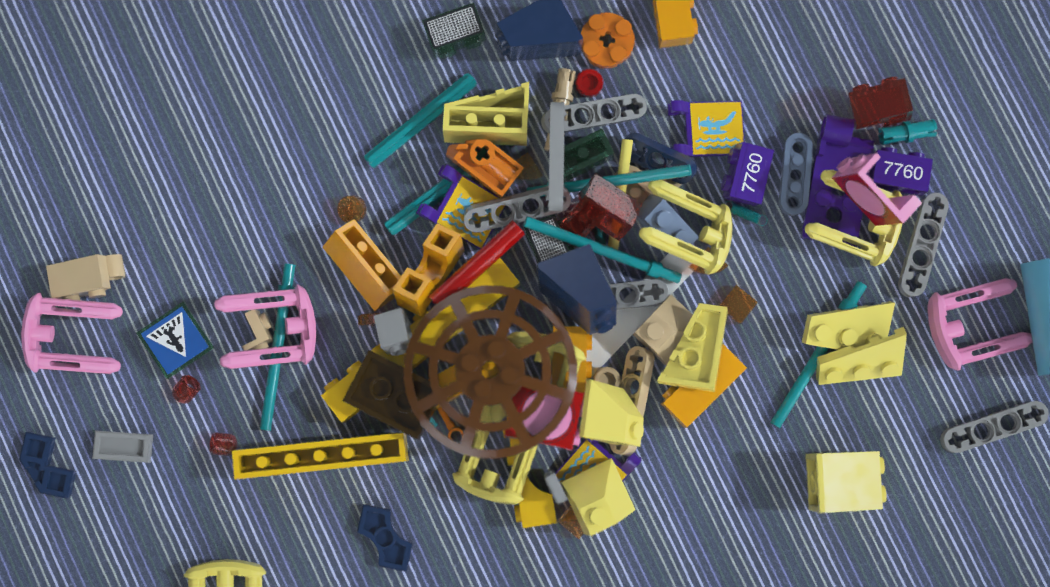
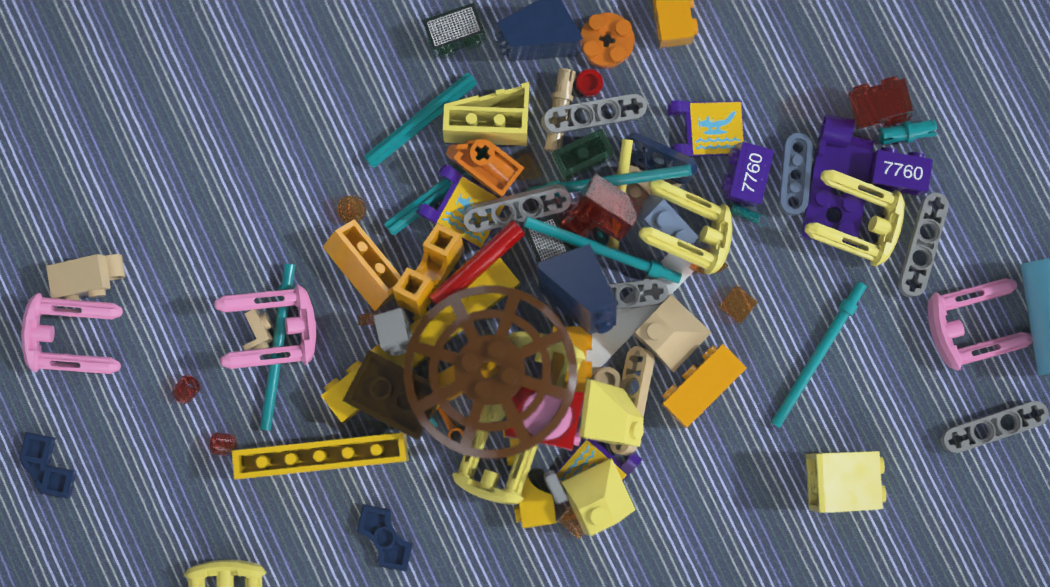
(122, 446): light grey tile -> none
(175, 340): piece -> none
(556, 156): light grey beam -> none
(698, 353): light yellow wing -> none
(848, 327): light yellow wing -> none
(868, 196): bright pink panel -> none
(871, 361): light yellow wing -> none

